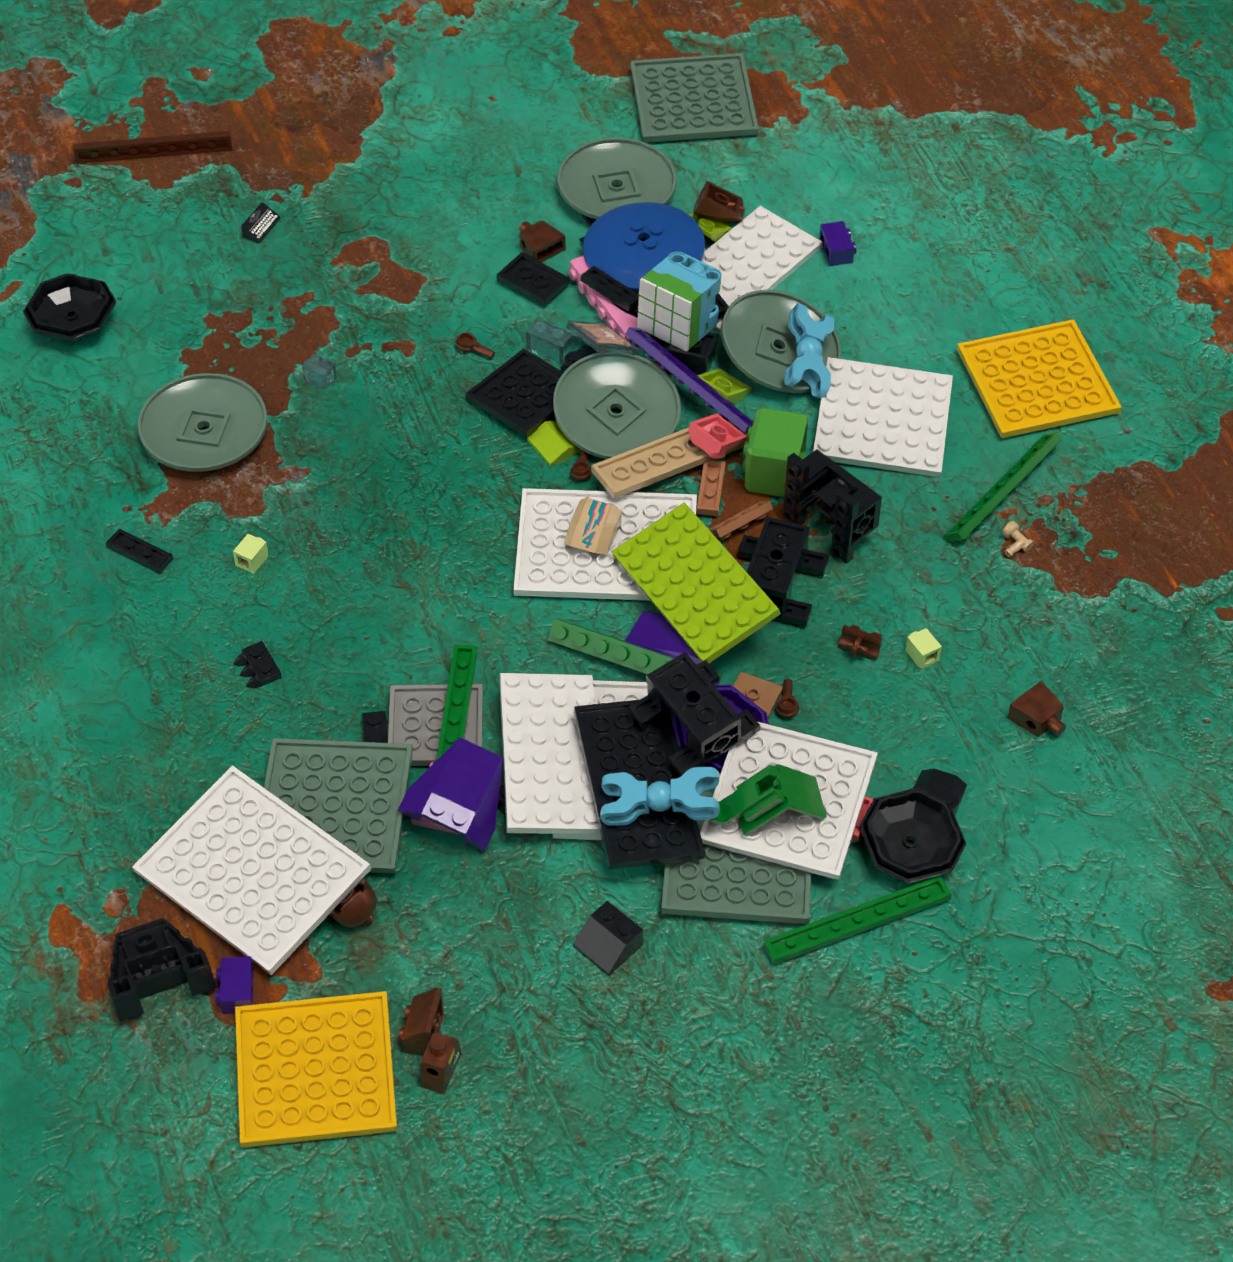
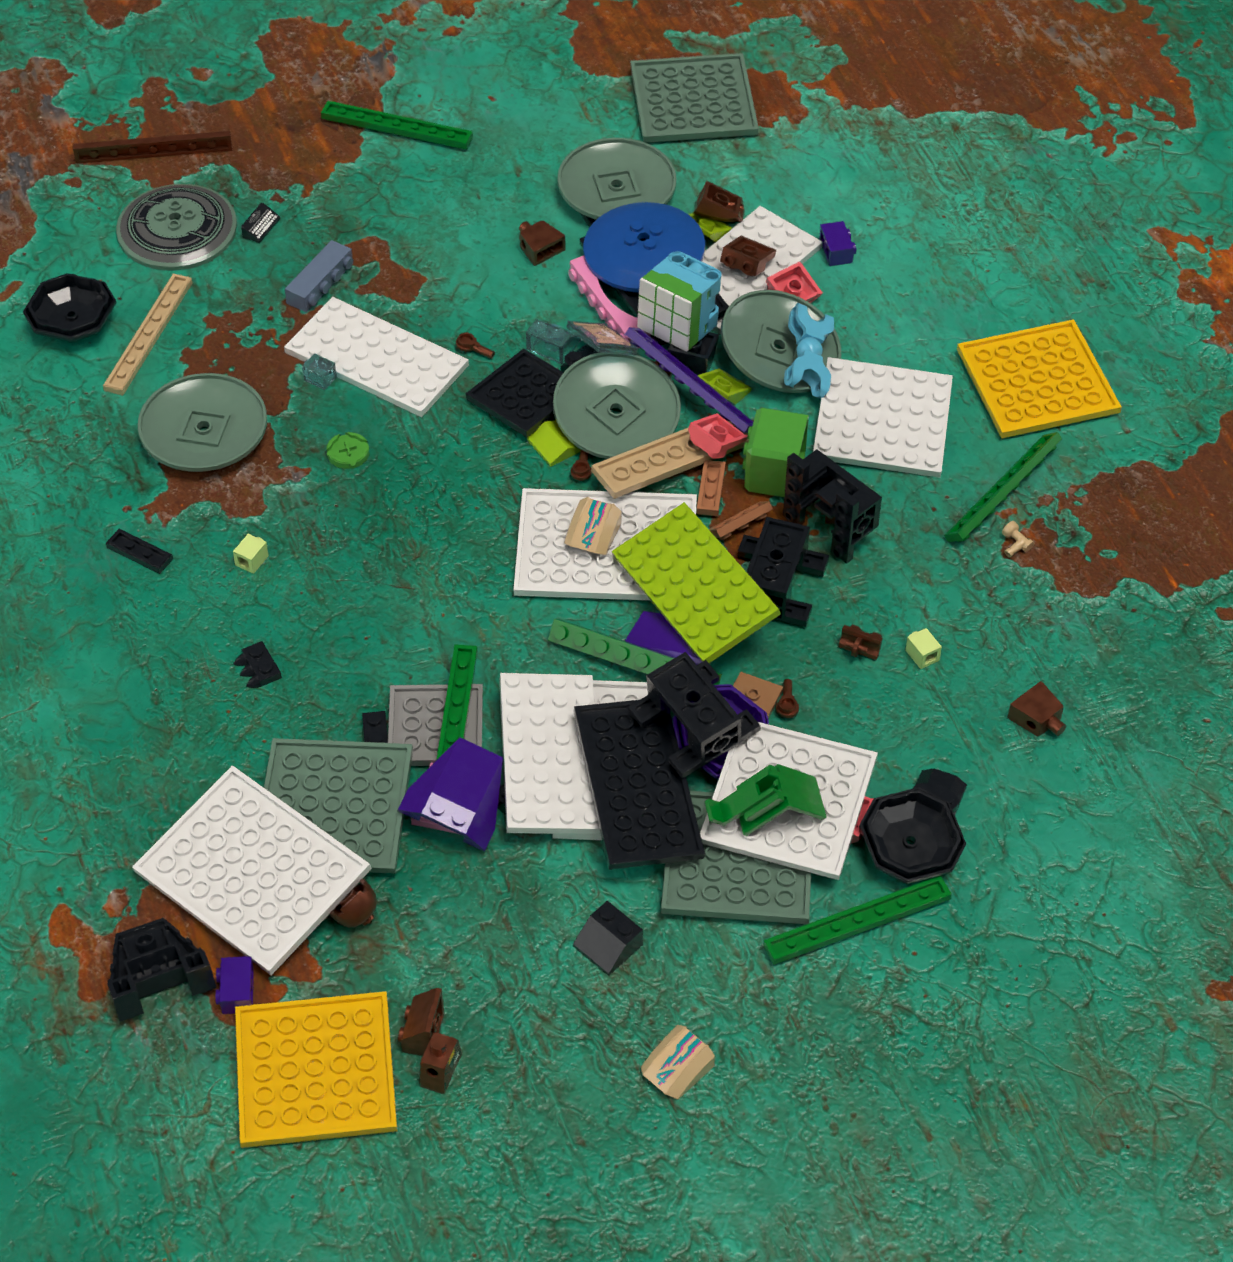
(147, 334): none -> tan tile
(159, 241): none -> dish
(319, 276): none -> sand blue brick
(348, 450): none -> bright green tile
(378, 356): none -> white plate
(397, 124): none -> green plate
(533, 279): black plate -> none
(610, 288): black plate -> none
(660, 796): medium azure piece -> none
(678, 1062): none -> tan slope
(747, 255): none -> copper plate
(795, 281): none -> coral slope

